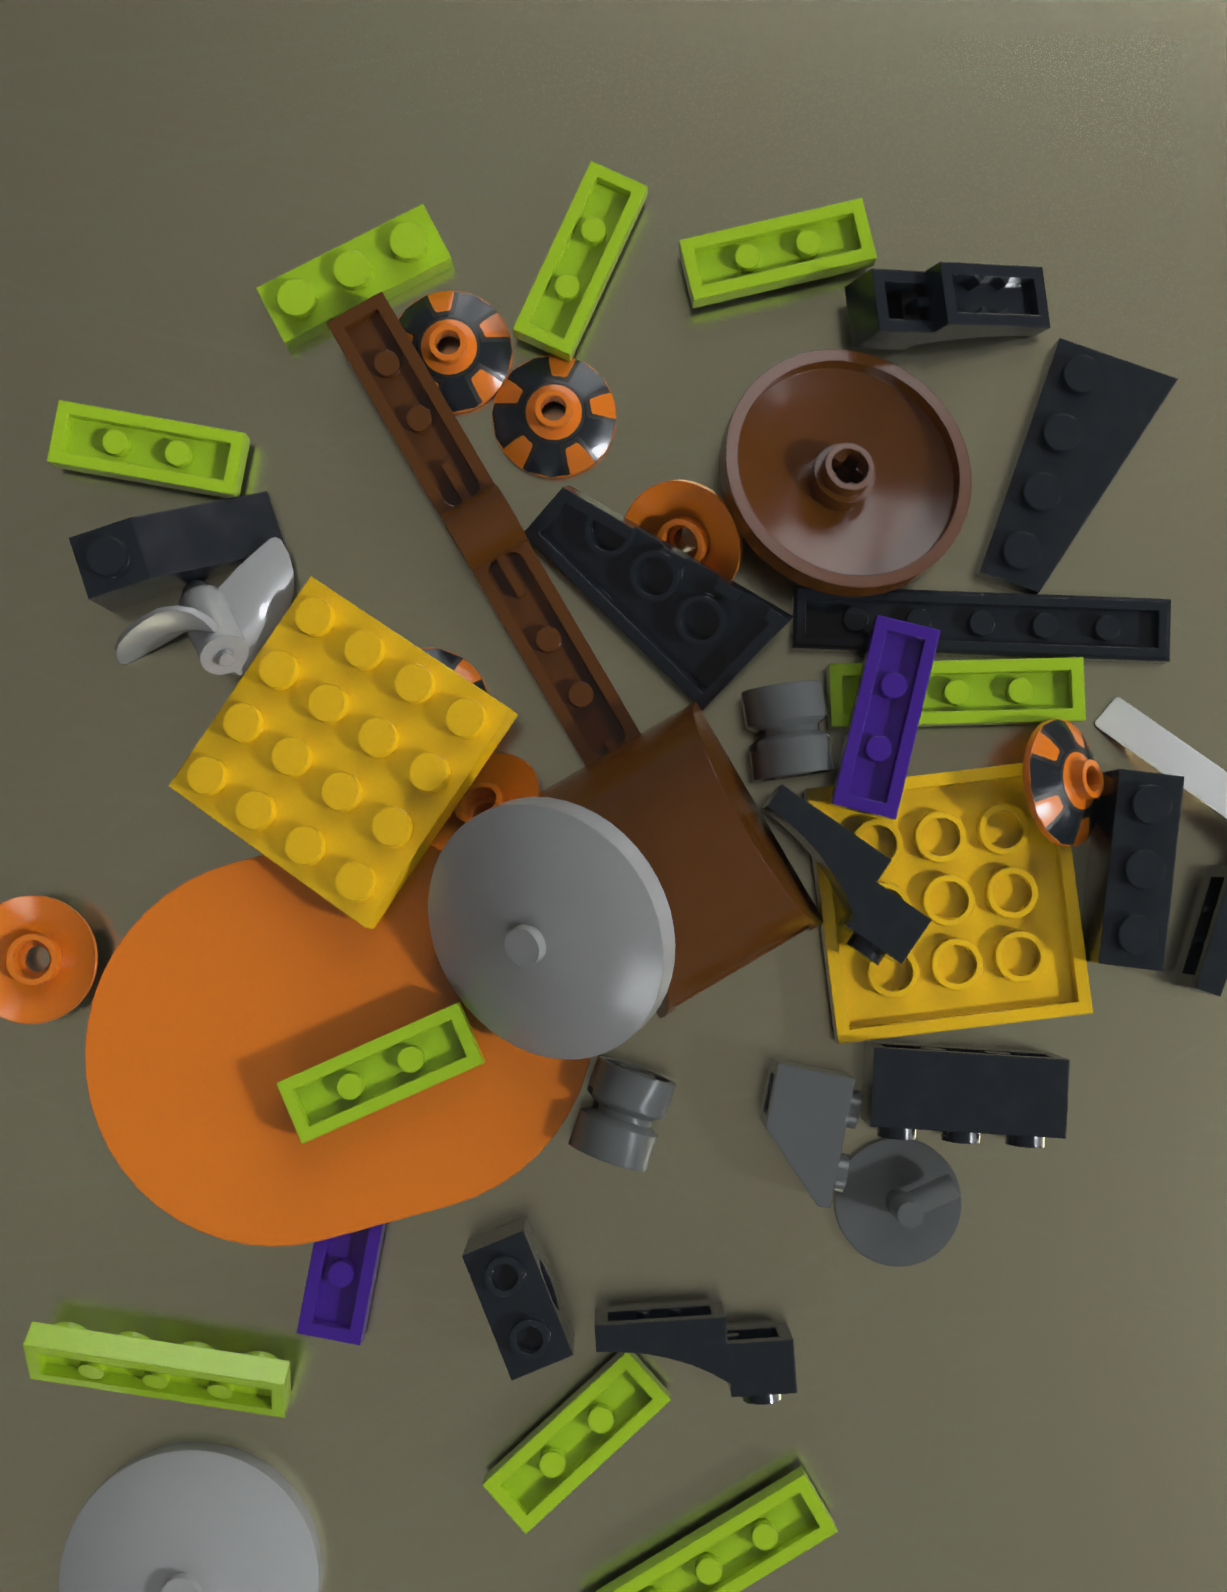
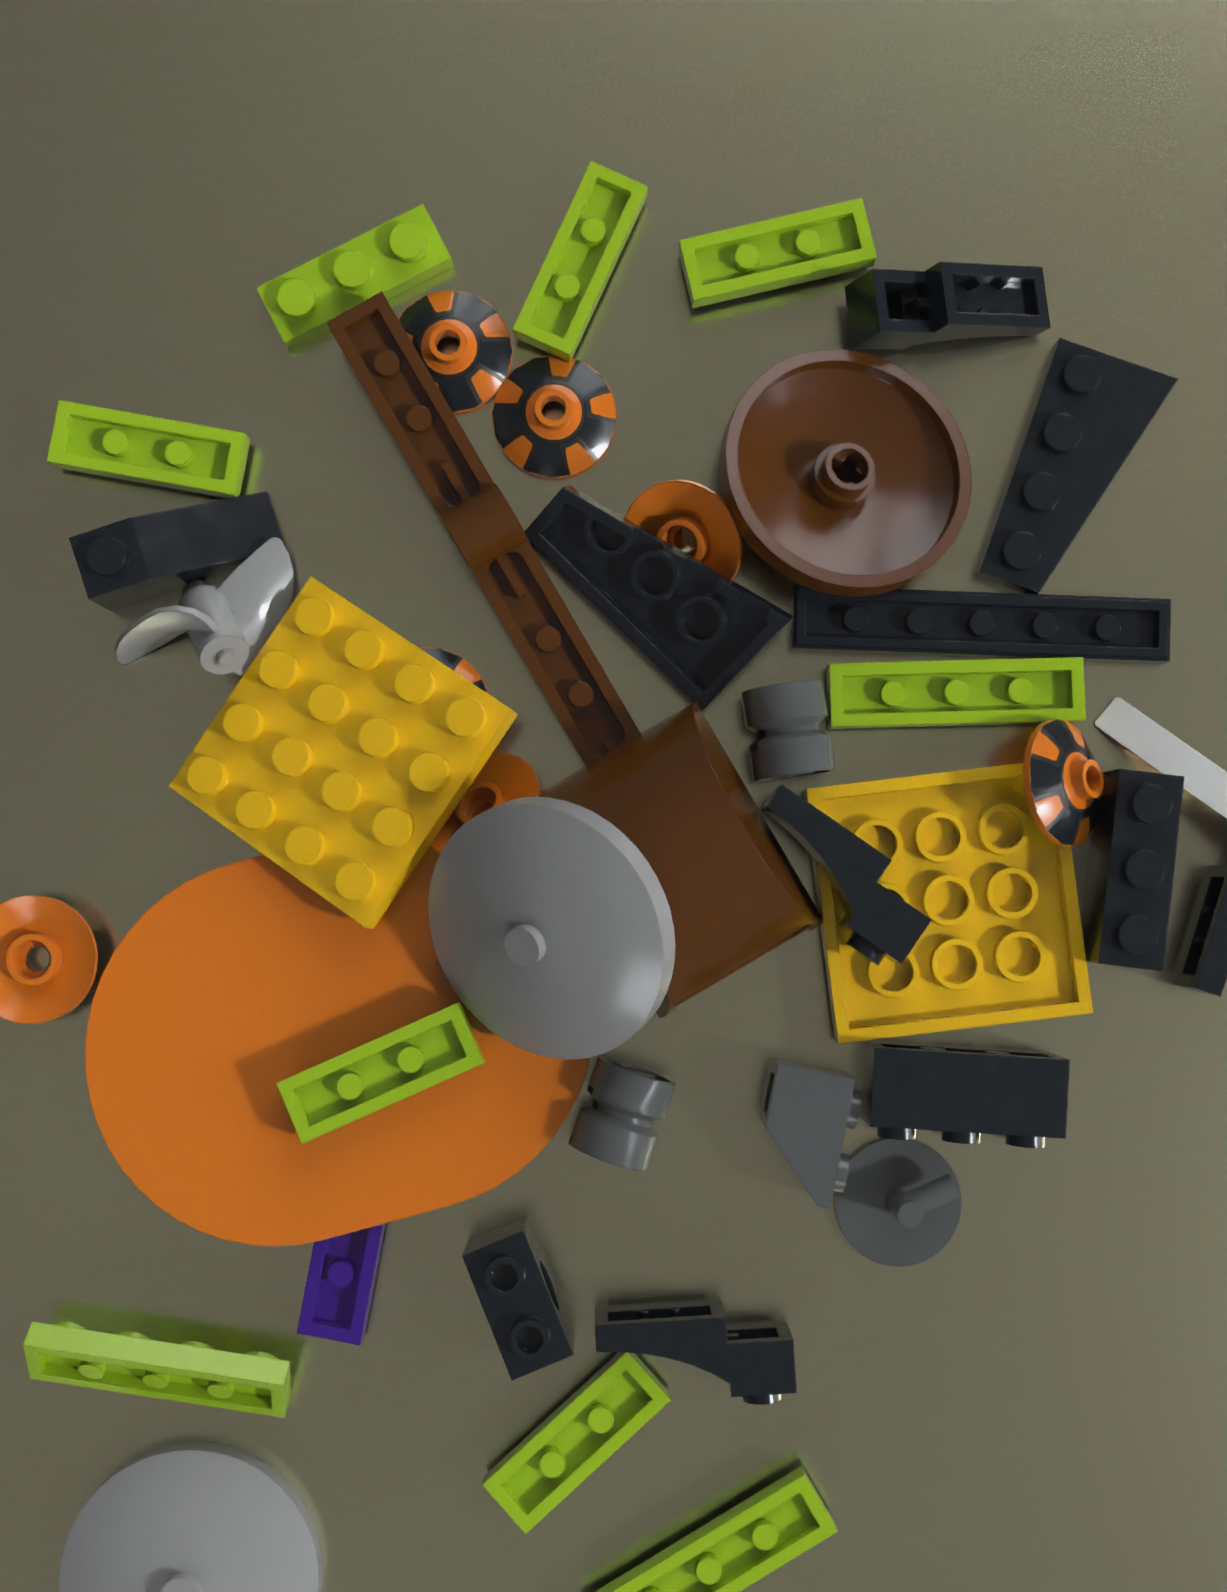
(885, 717): dark purple plate -> none

